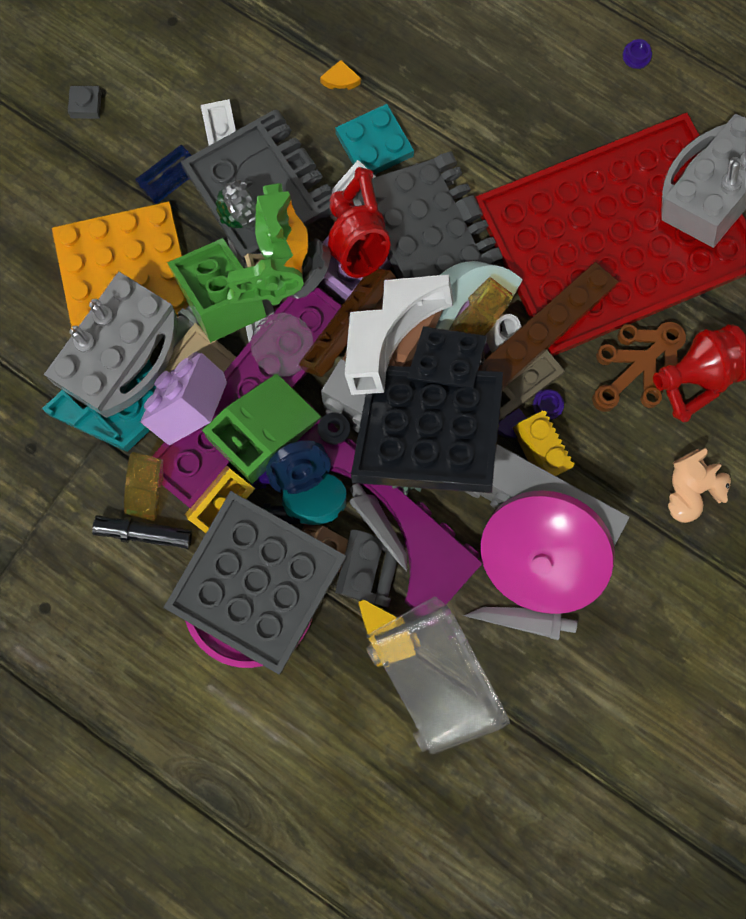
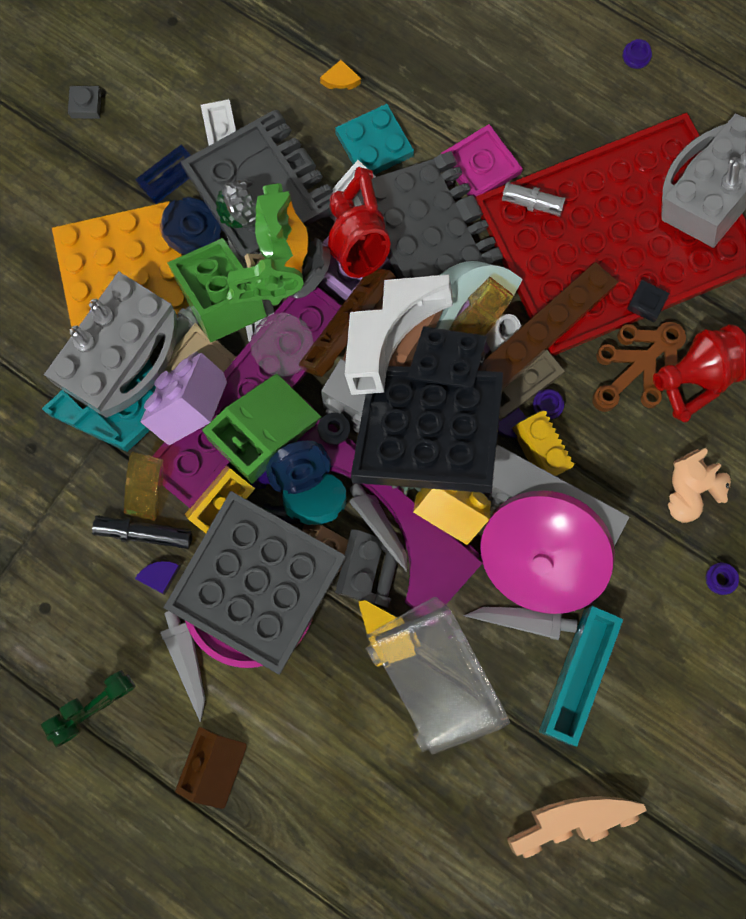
(63, 730): none -> dark green plant
(158, 575): none -> dark purple tile
(184, 656): none -> light grey bar
(188, 225): none -> dark blue tile
(210, 769): none -> reddish brown panel
(455, 512): none -> yellow brick
(484, 161): none -> dark pink plate
(533, 199): none -> light grey pin
(581, 676): none -> teal brick
(586, 814): none -> light nougat slope
(648, 301): none -> black tile
(731, 577): none -> dark purple plate

